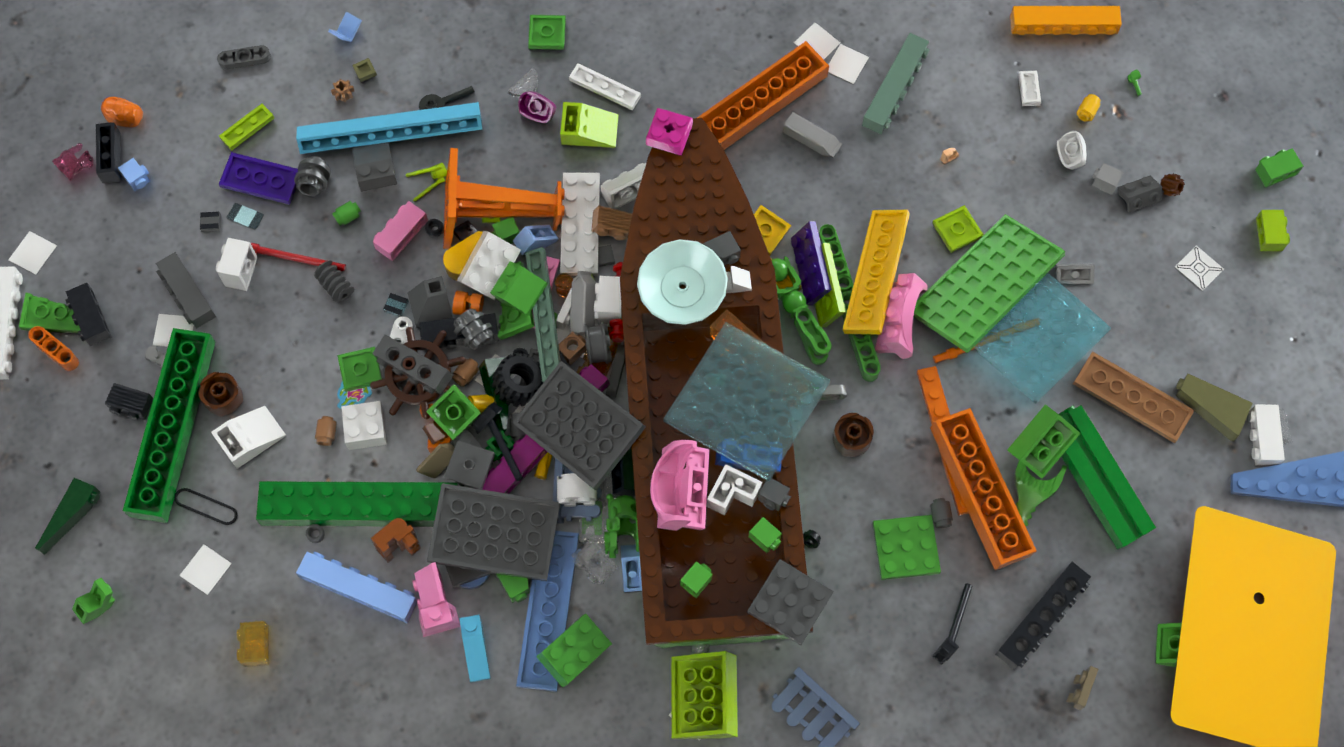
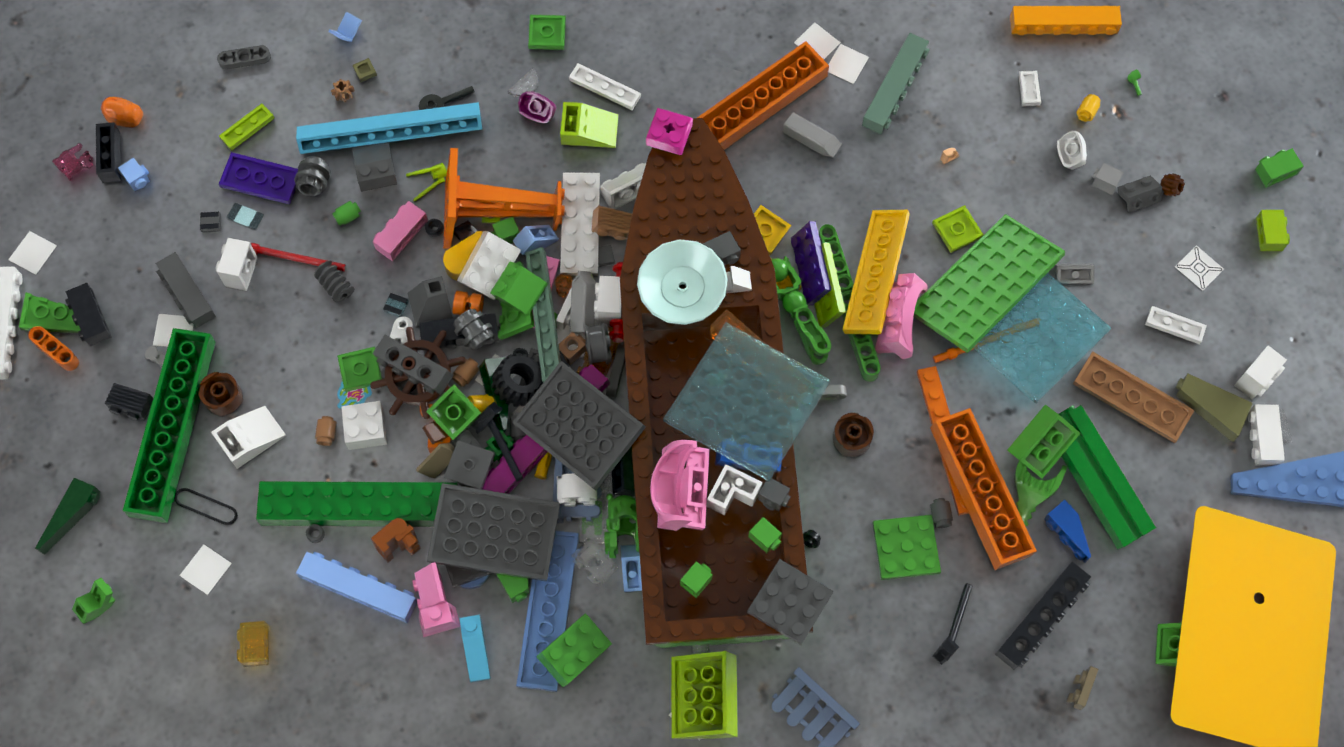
(1068, 526): none -> blue slope
(1175, 325): none -> white plate
(1261, 373): none -> white brick

